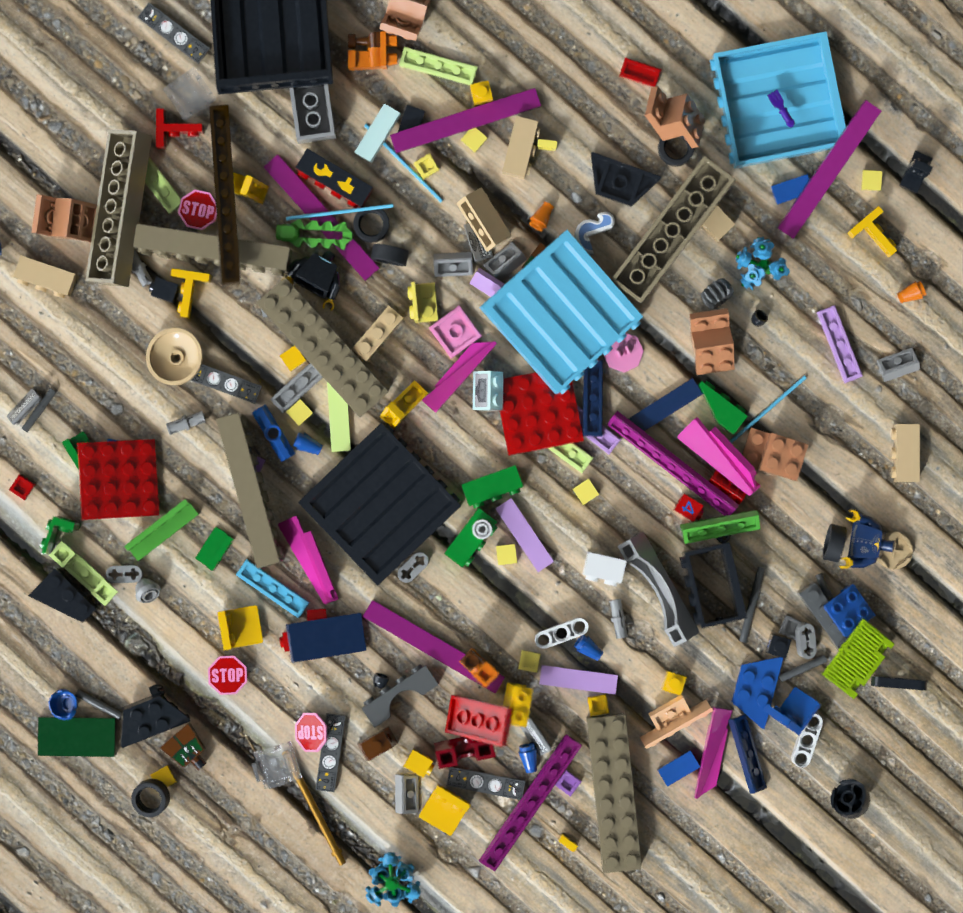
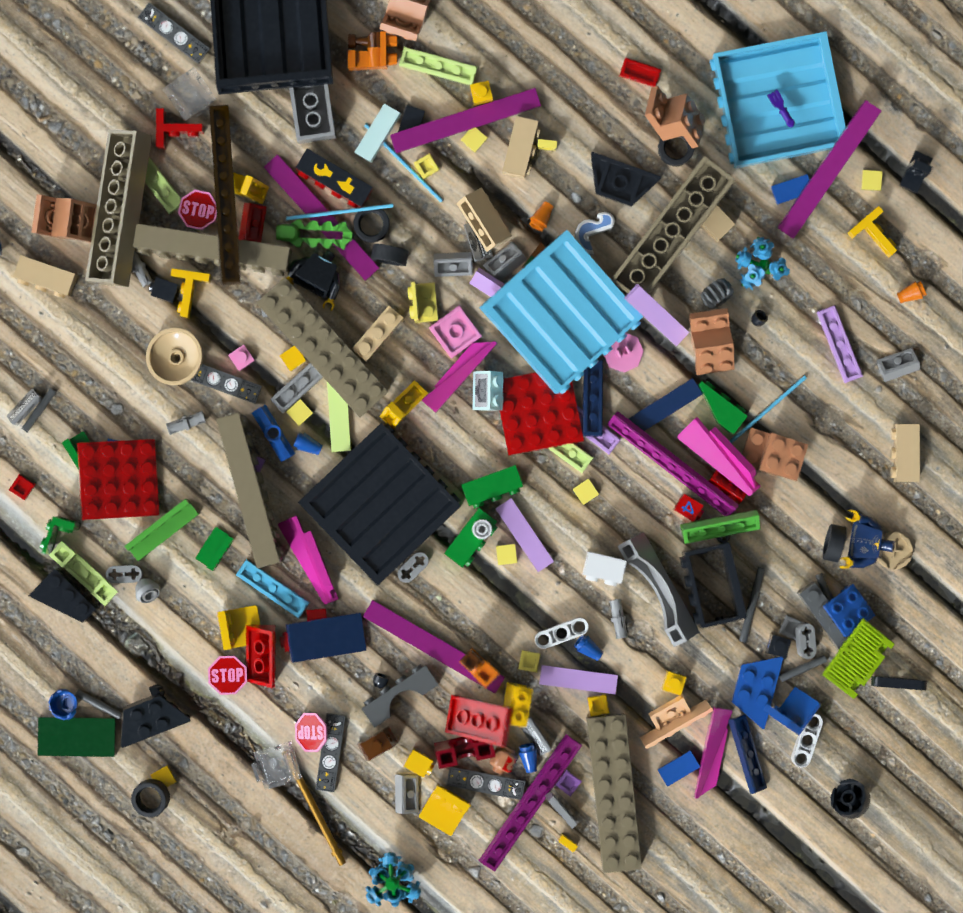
(185, 747): torso -> none
(241, 357): none -> bright pink plate
(252, 222): none -> red slope
(261, 654): none -> red slope
(504, 760): none -> nougat head
(561, 809): none -> light grey tile
(656, 315): none -> lavender tile

